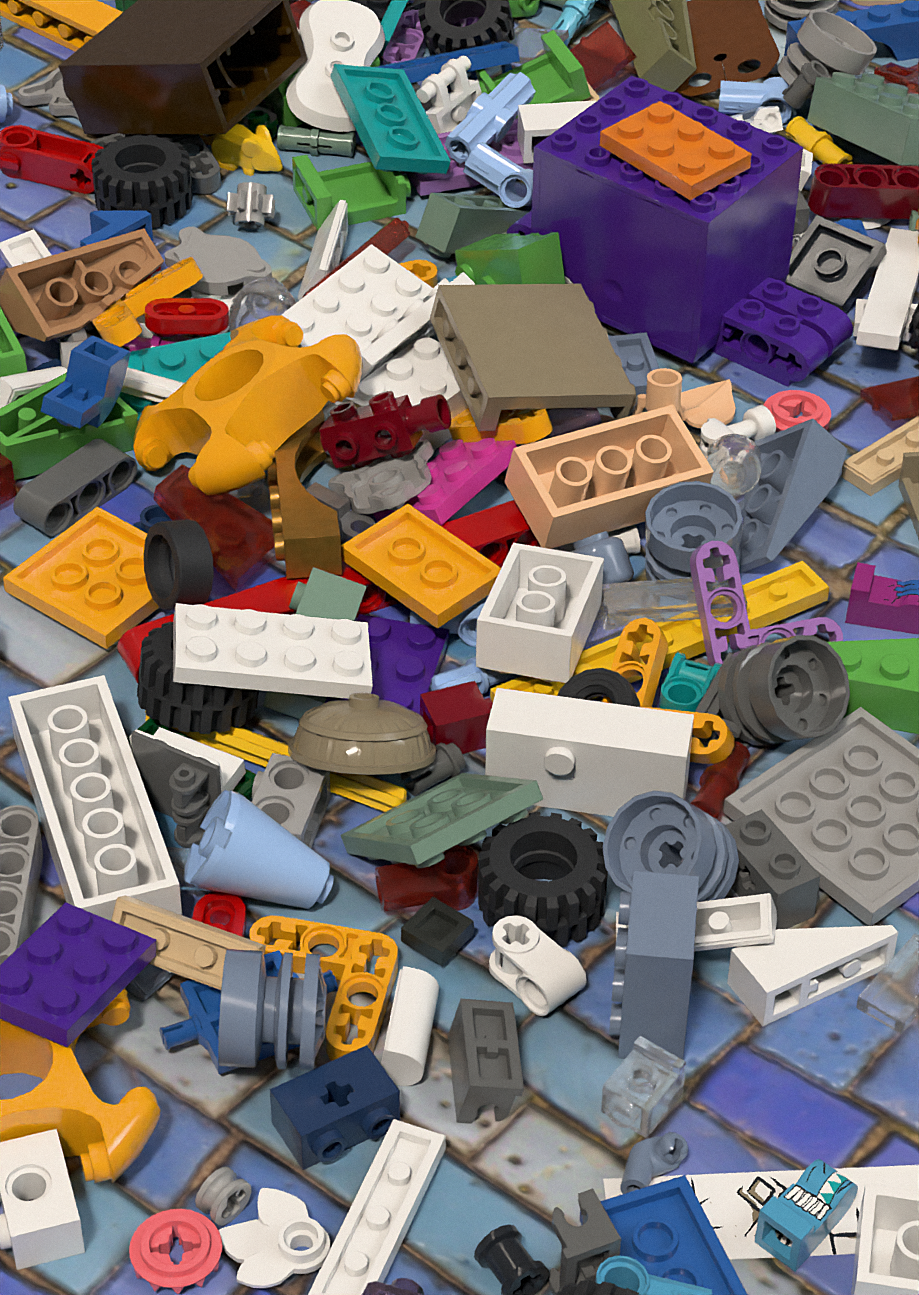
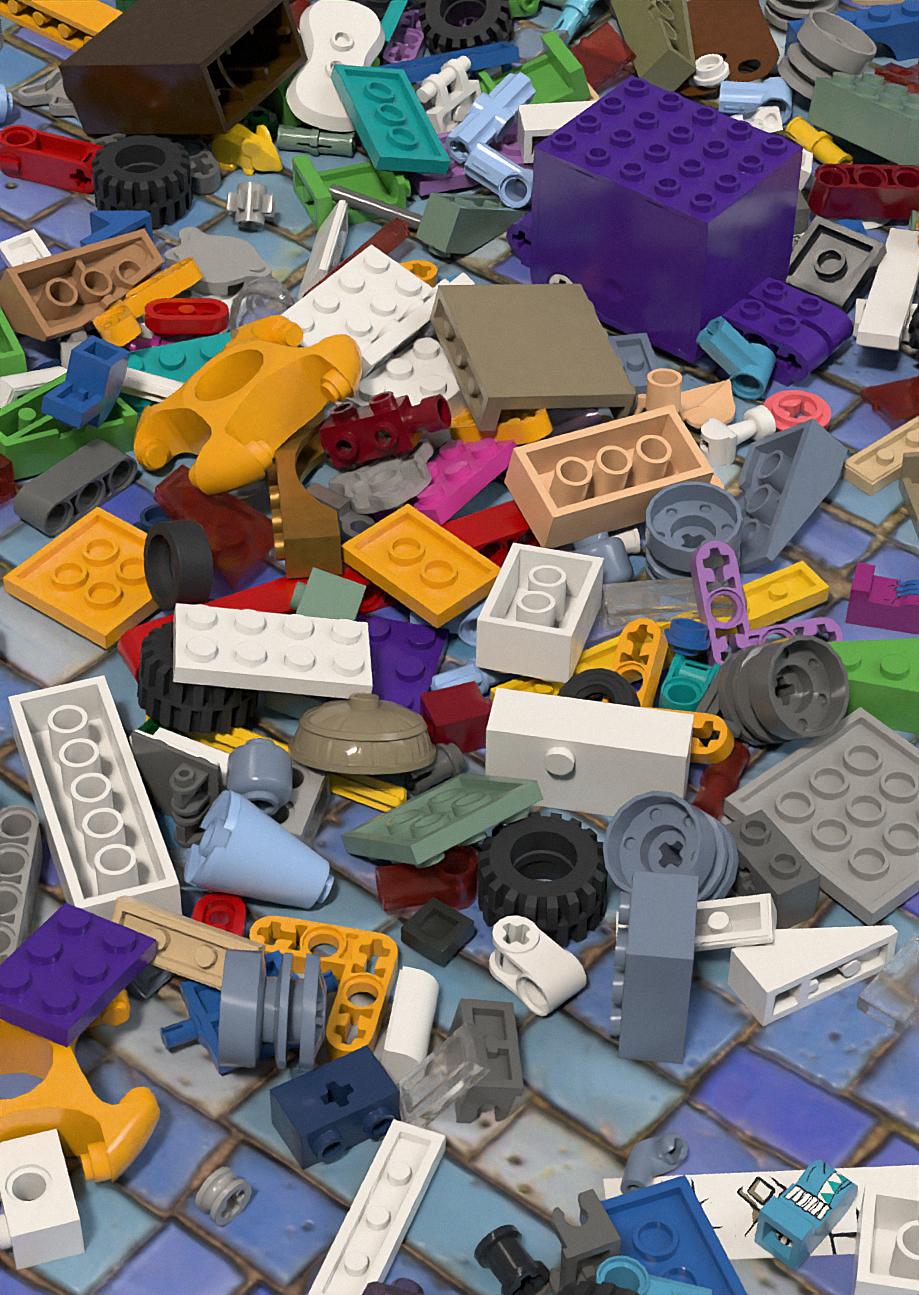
(153, 1242): coral gear -> none
(261, 774): none -> sand blue head
(269, 1242): white plate -> none
(374, 206): none -> dark grey bar
(443, 1076): none -> clear tile
(513, 259): bright green wedge -> none
(643, 1087): clear brick -> none
(675, 150): orange plate -> none
(687, 636): none -> blue plate
(710, 70): none -> white plate
(736, 477): clear head -> none
(745, 362): none -> dark azure piece
(804, 84): dark grey pin -> none

